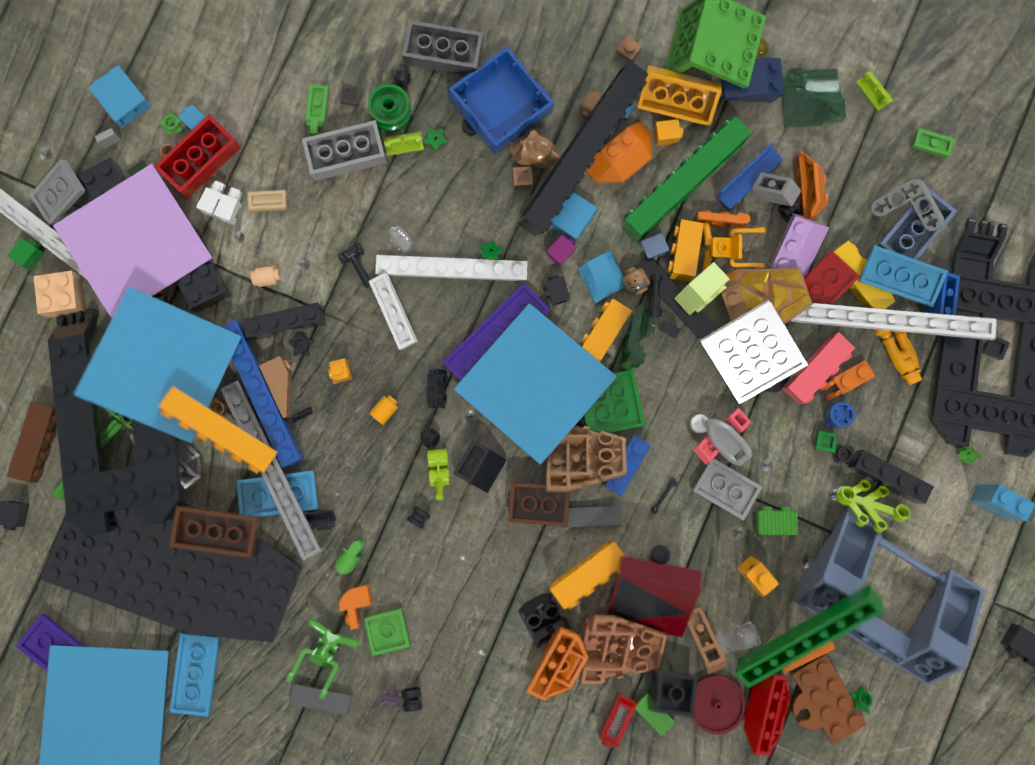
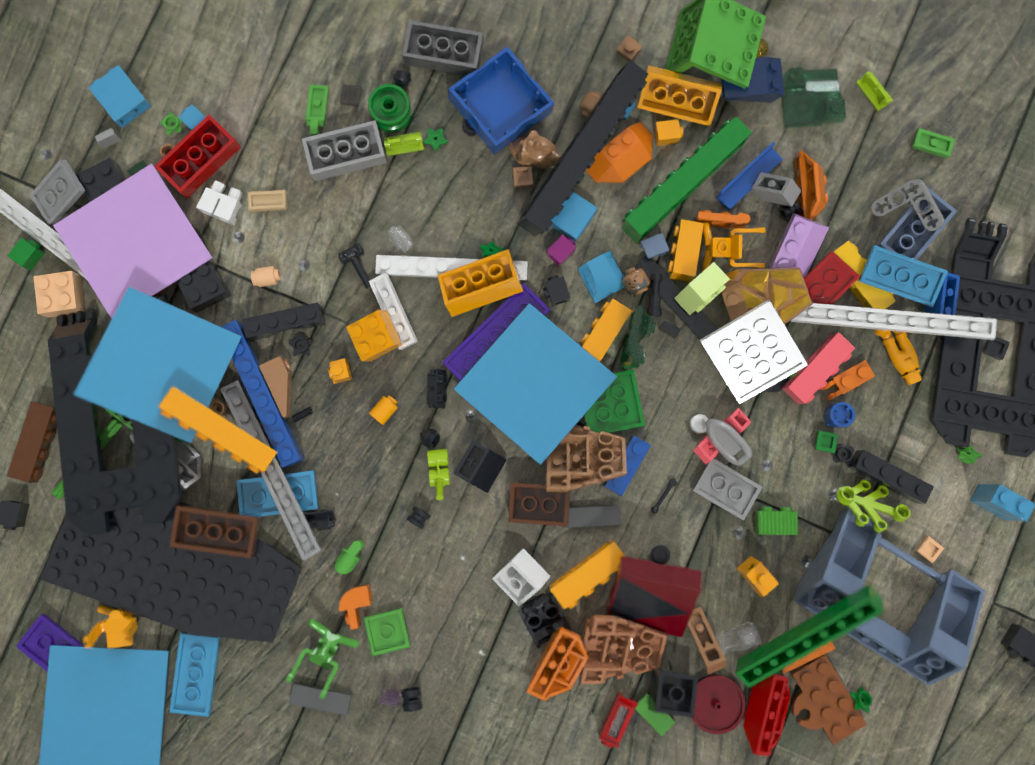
(118, 628): none -> light orange piece
(374, 335): none -> light orange brick
(479, 283): none -> light orange slope
(521, 577): none -> white slope
(929, 549): none -> light nougat tile

